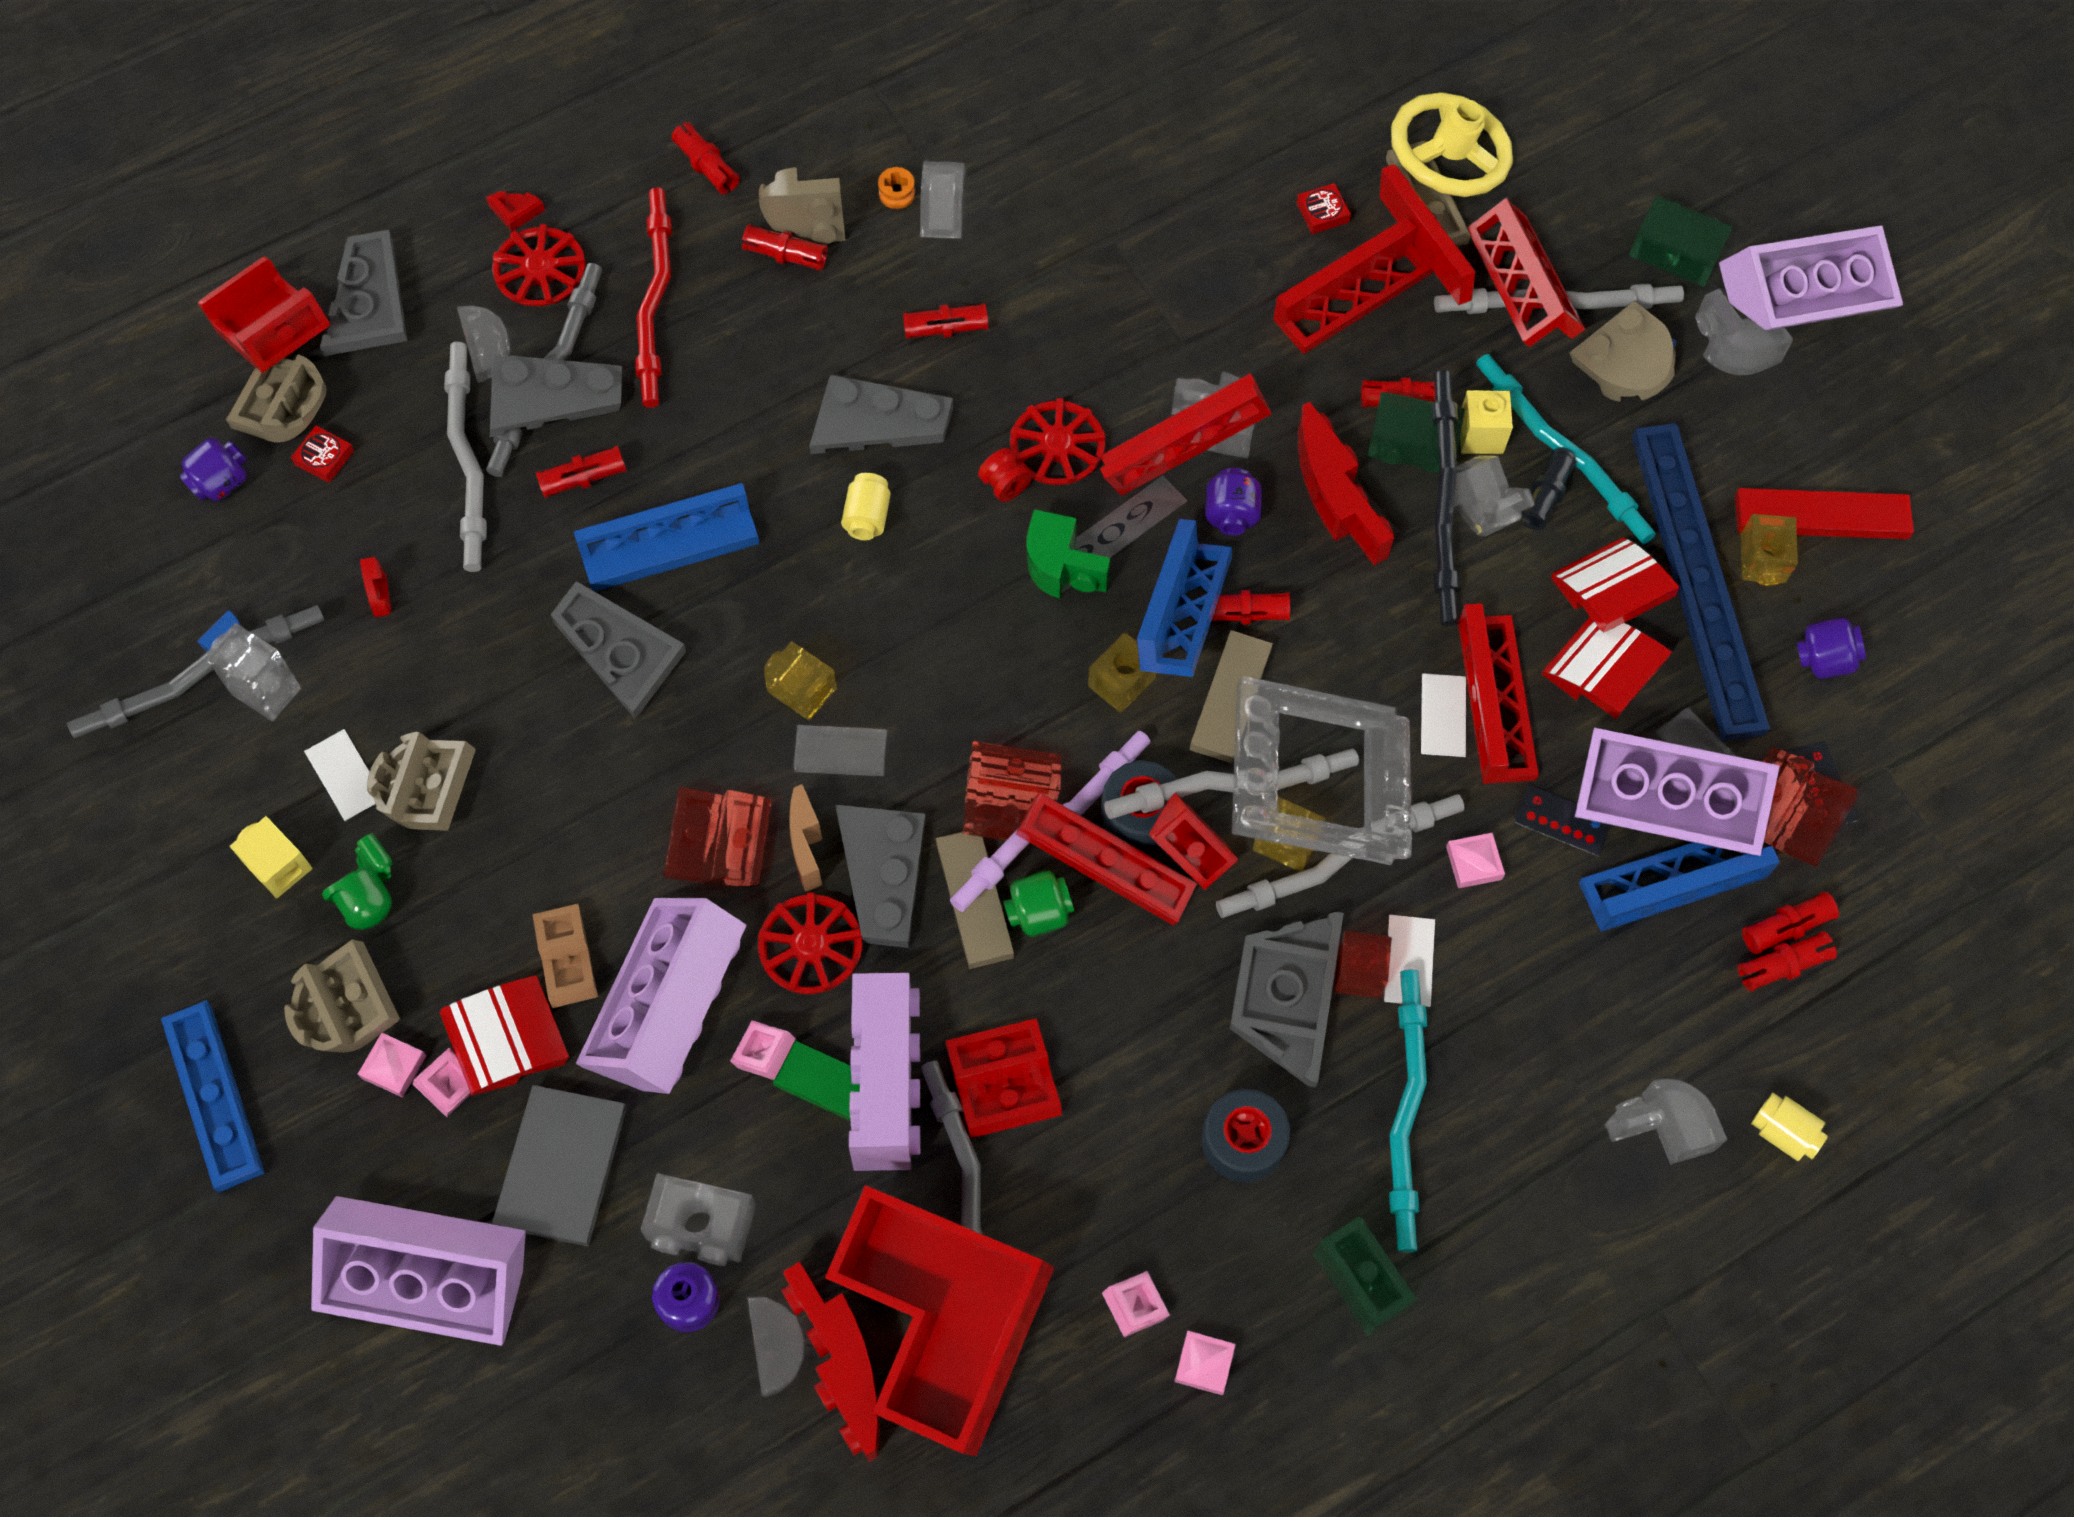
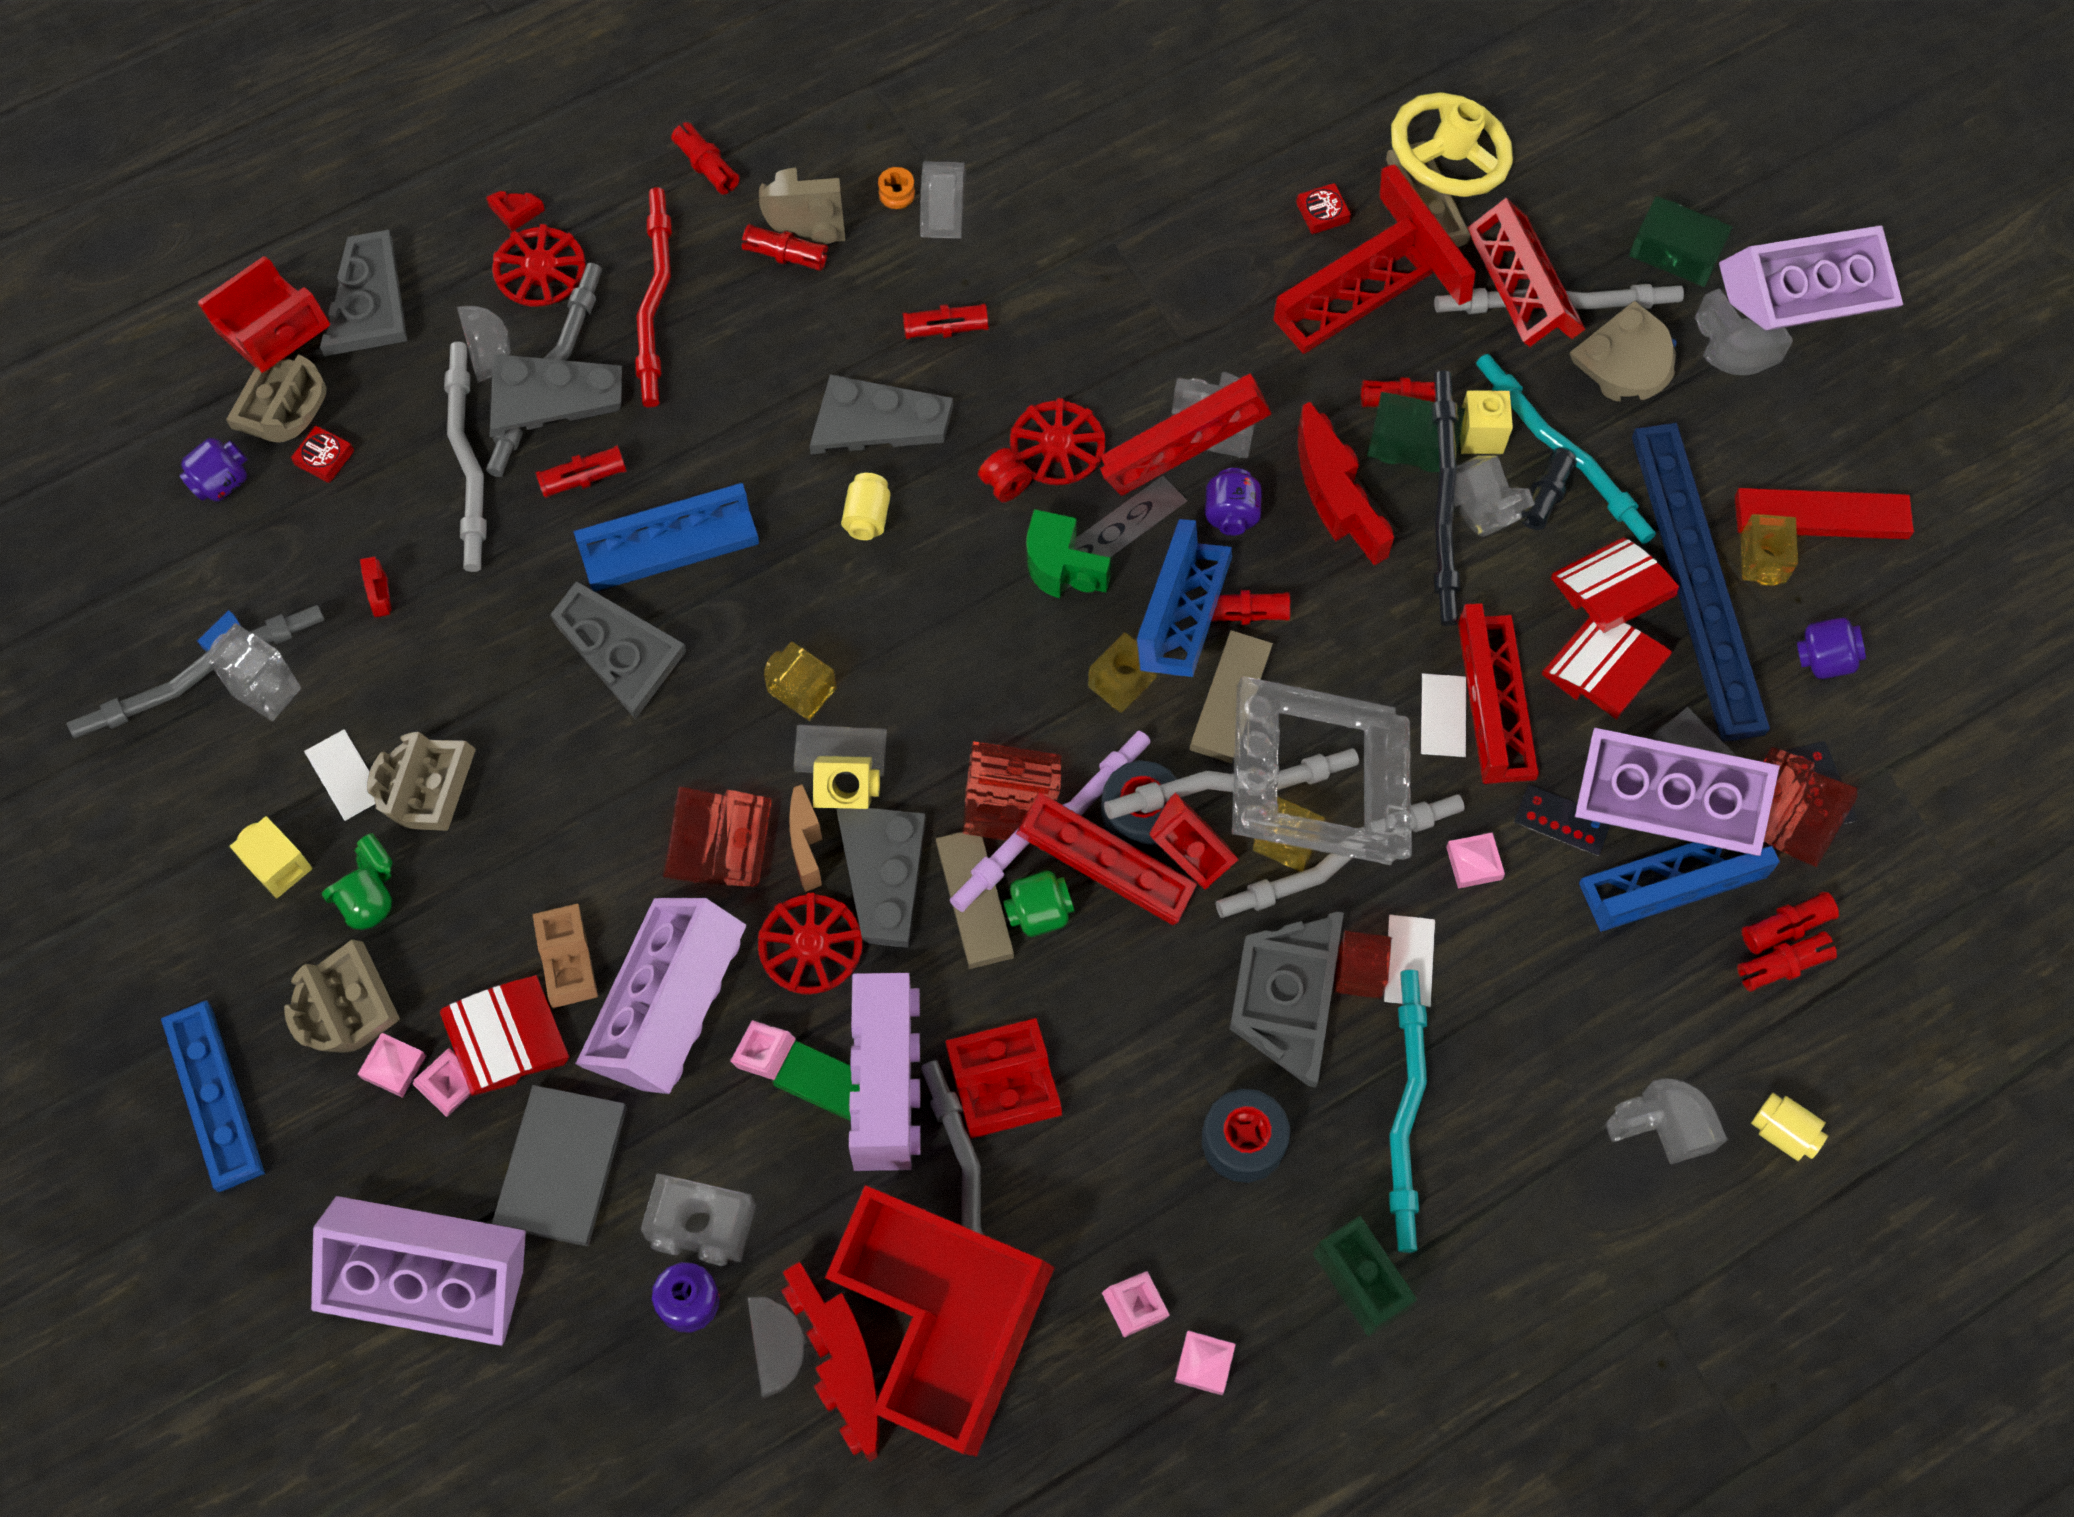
(826, 792): none -> light yellow brick

